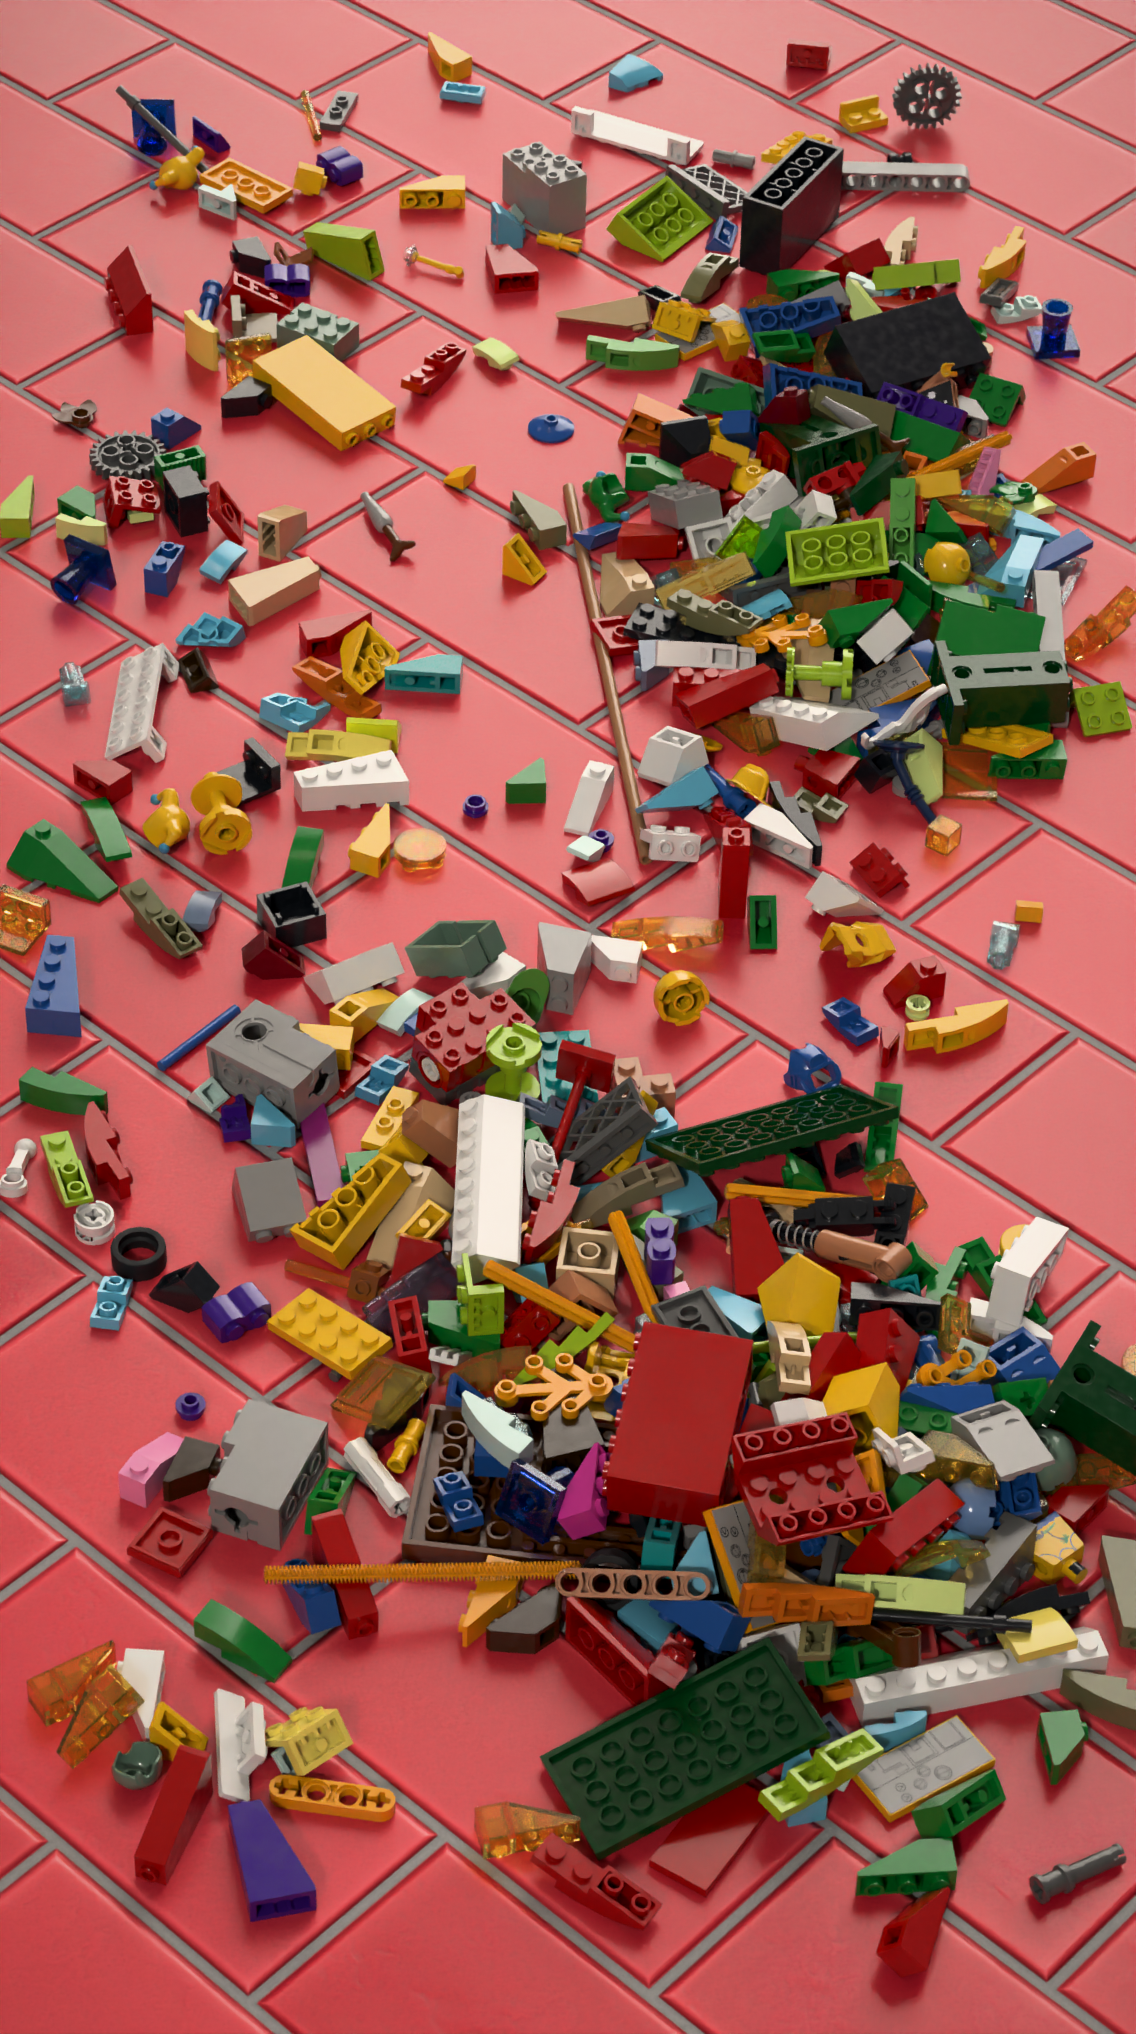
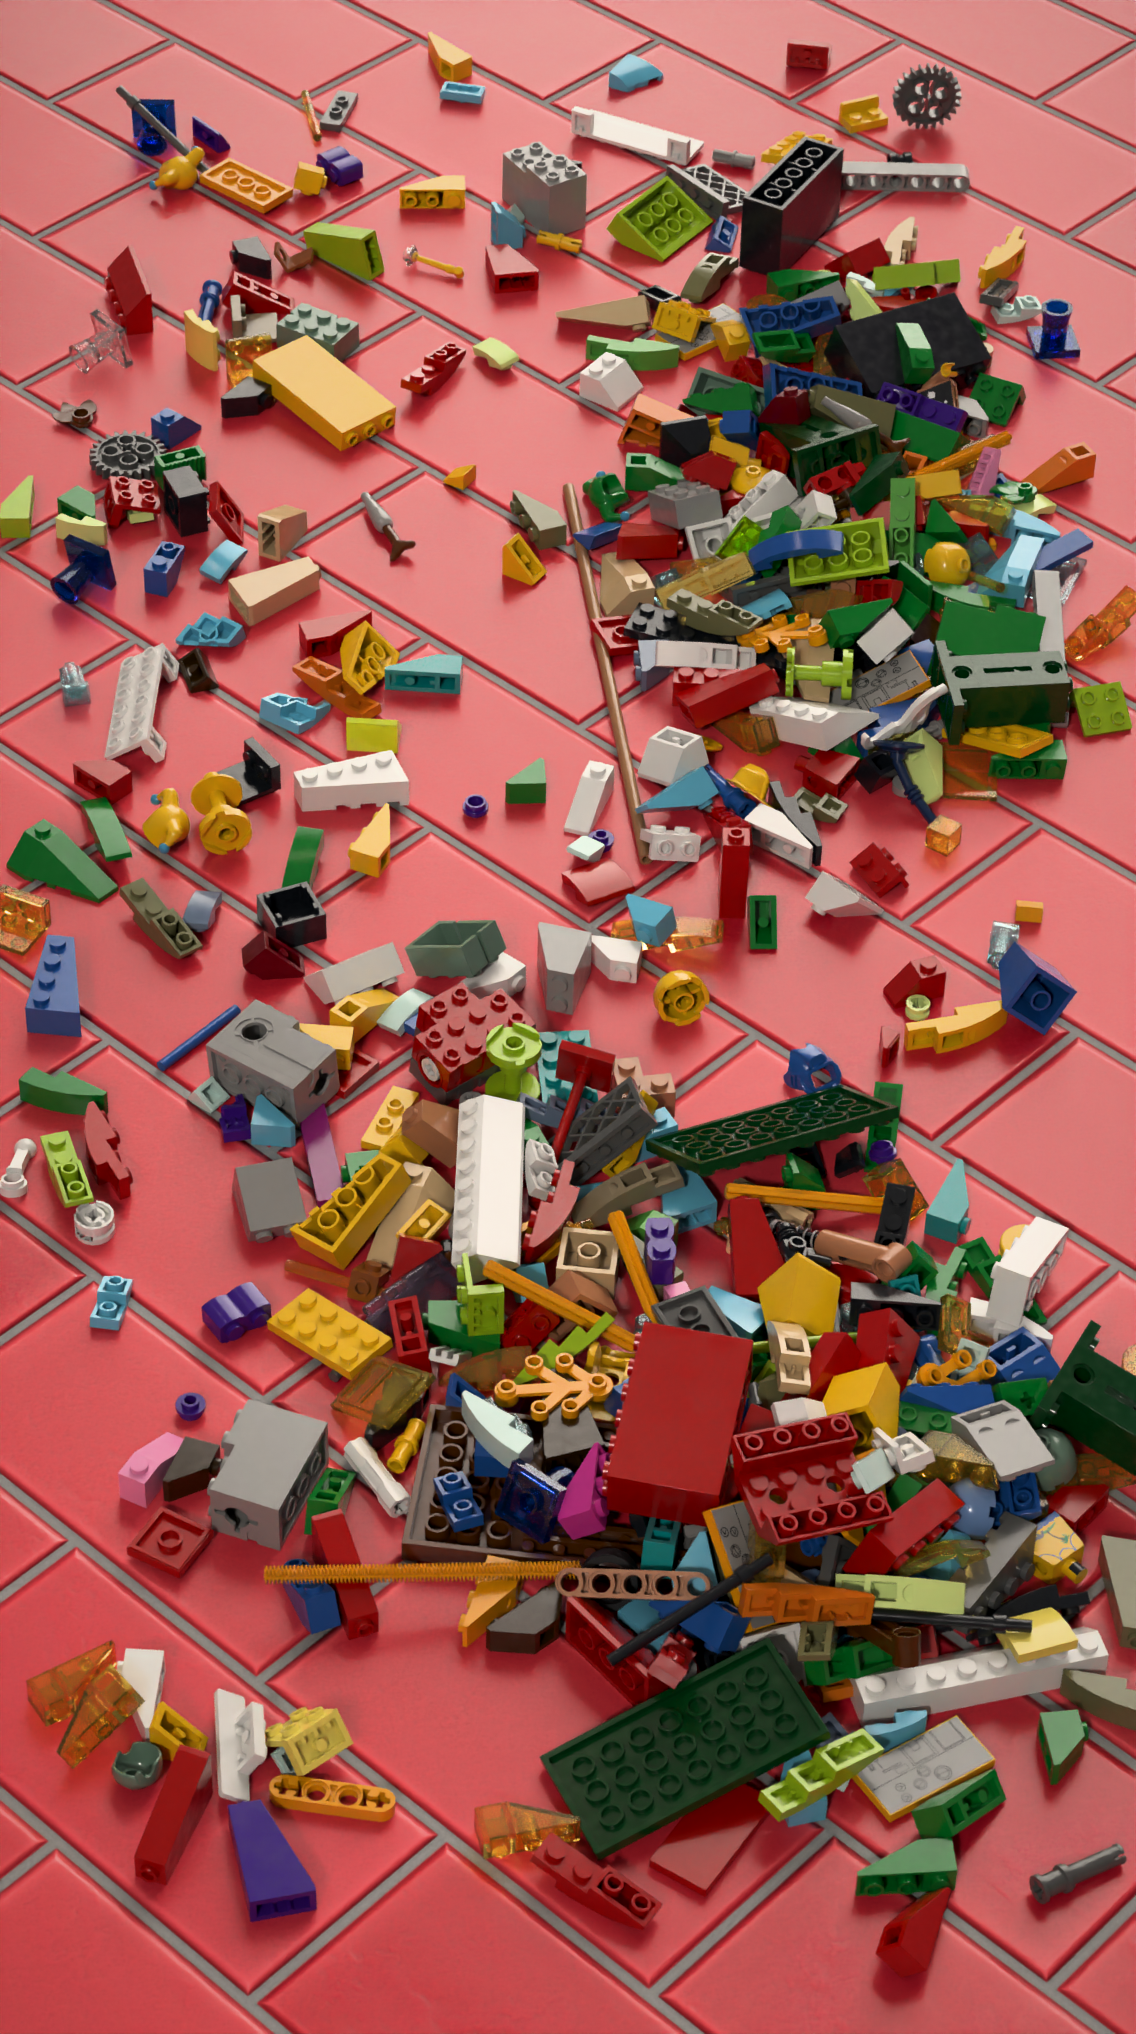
(107, 341): none -> clear plant
(138, 1238): black tyre -> none
(186, 1288): black slope -> none
(218, 201): light aqua slope -> none
(241, 1641): green slope -> none
(289, 280): dark purple brick -> none
(332, 745): light yellow slope -> none
(383, 1076): dark azure slope -> none
(420, 849): clear yellow tile -> none
(530, 992): bright green piece -> none
(551, 428): blue dish -> none
(609, 382): none -> white slope
(650, 920): none -> medium azure slope
(742, 1574): none -> black bar
(791, 1242): none -> black piece
(796, 543): none -> blue slope
(847, 1215): black hinge -> none
(848, 1021): blue slope -> none
(872, 1471): none -> light aqua slope
(874, 938): yellow piece -> none
(882, 1151): none -> dark purple plate
(914, 353): none -> green slope
(948, 1213): none -> slope
(1032, 988): none -> blue slope

